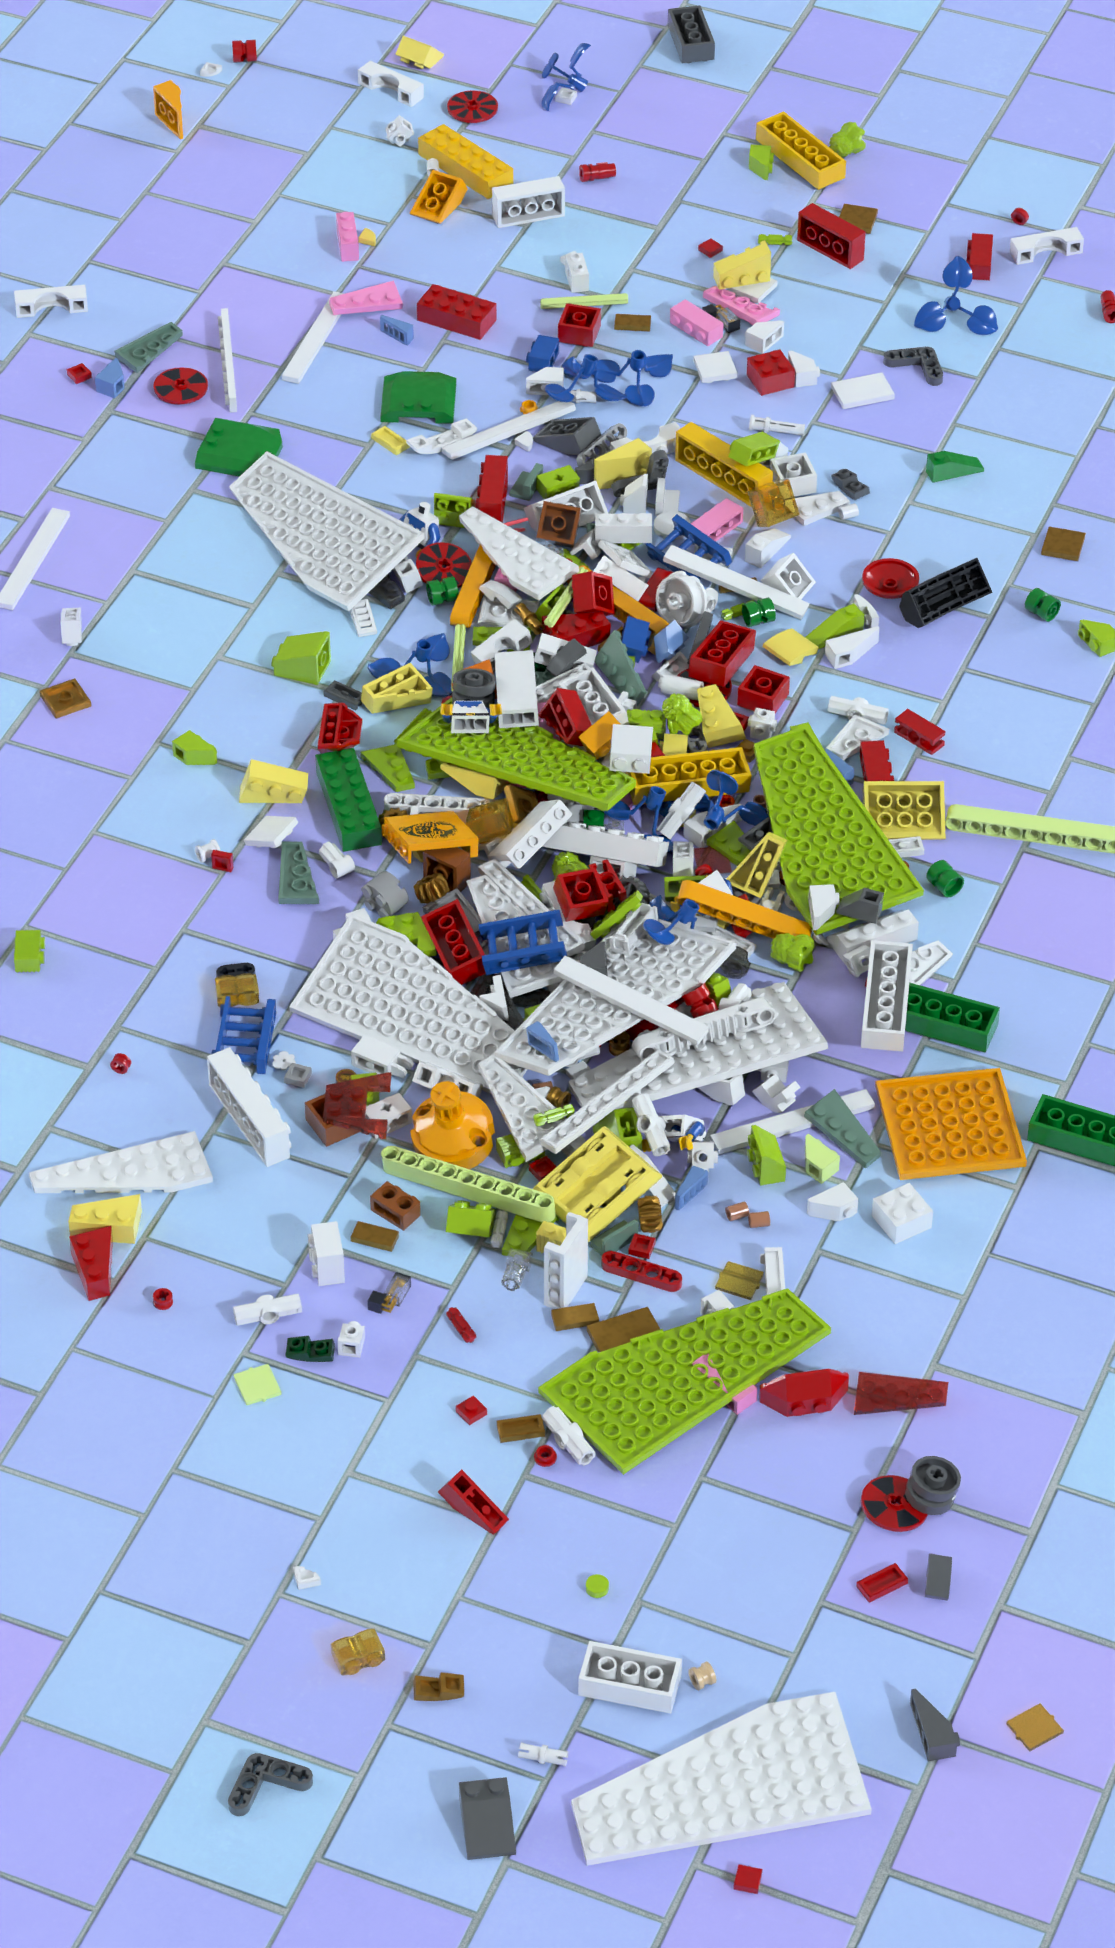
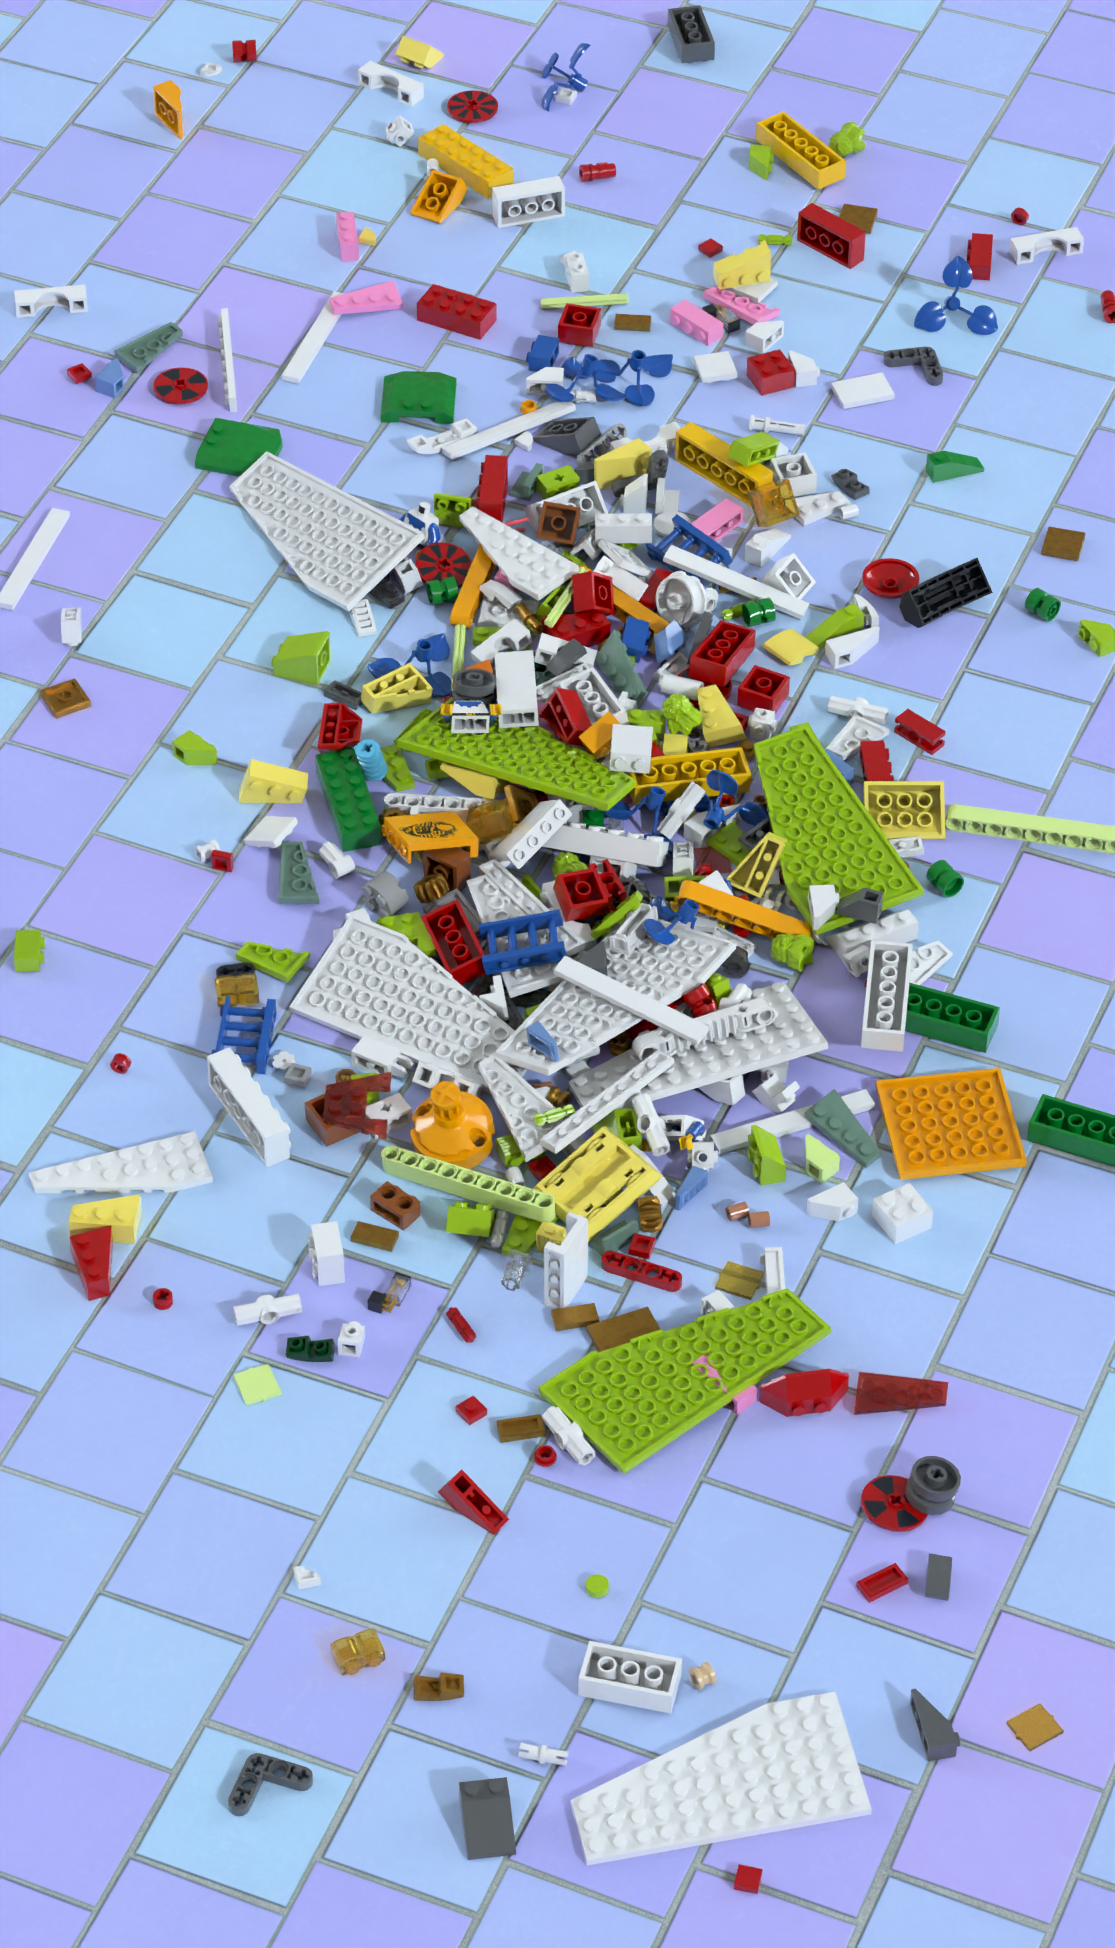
(275, 962): none -> lime wing
(371, 760): none -> medium azure piece
(390, 440): light yellow tile -> none
(401, 330): medium blue slope -> none
(515, 1176): none -> white hinge

